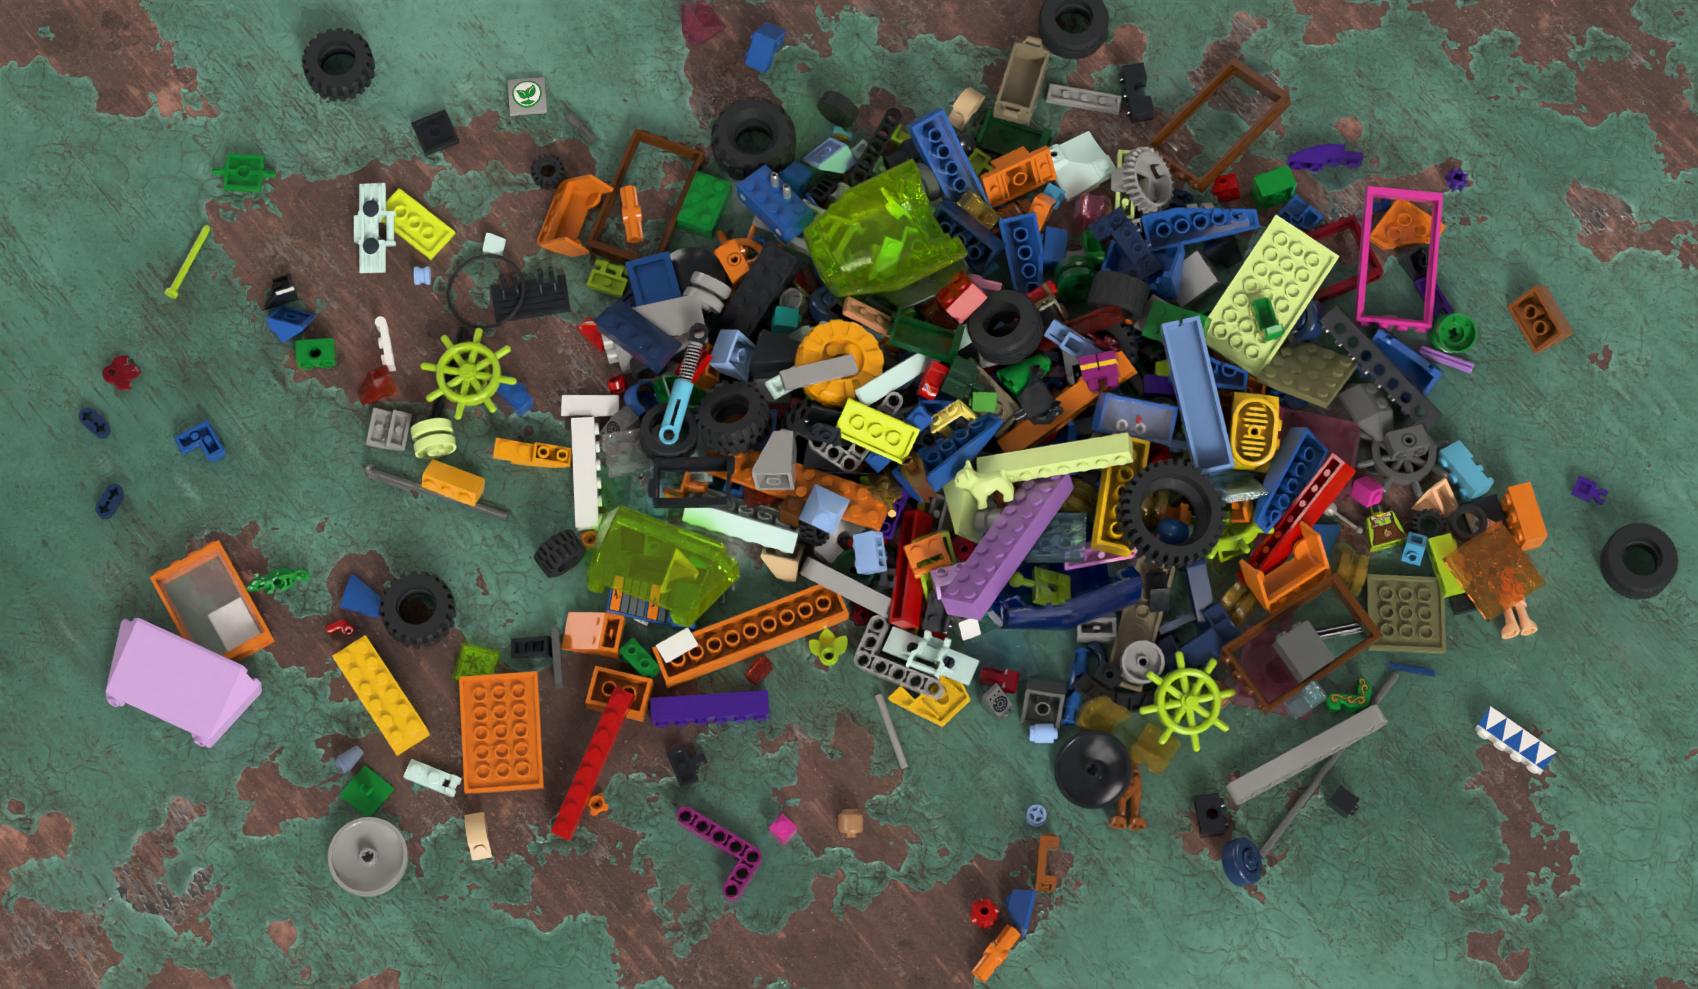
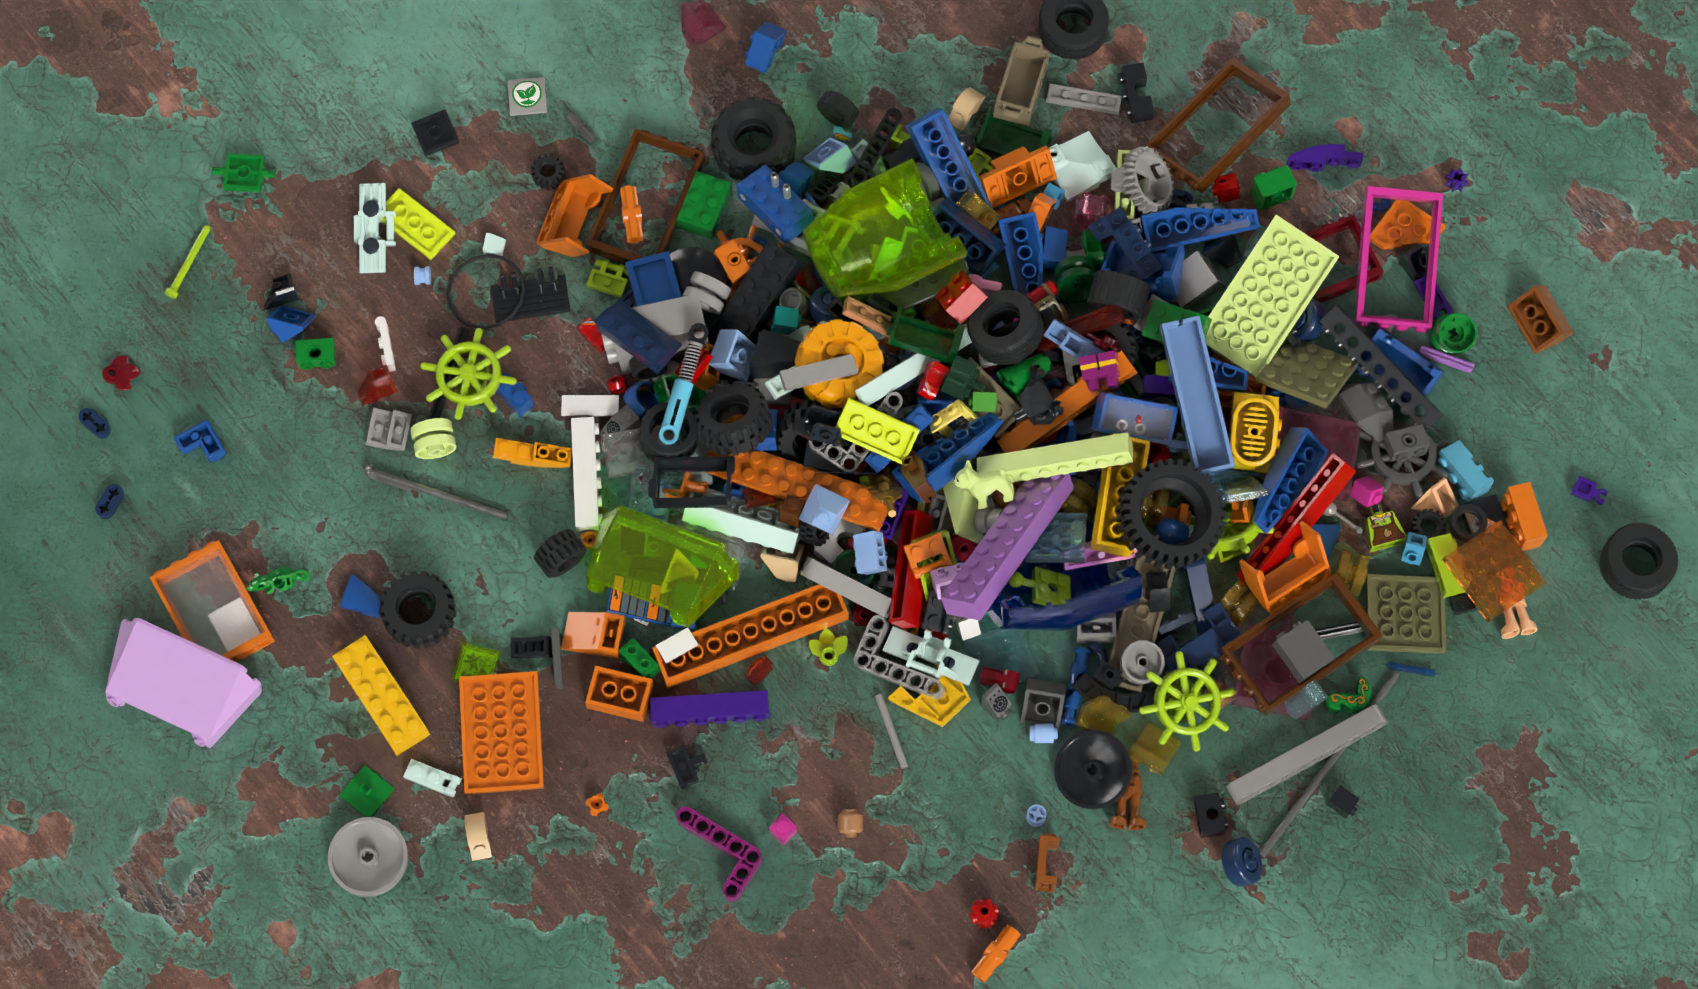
(336, 43): black tyre -> none
(342, 626): red arm -> none
(348, 759): sand blue cone -> none
(453, 482): light orange brick -> none
(593, 763): red brick -> none
(777, 463): light grey slope -> none
(1020, 908): blue slope -> none
(1266, 320): green animal -> none
(1300, 214): blue slope -> none
(1515, 741): white brick -> none

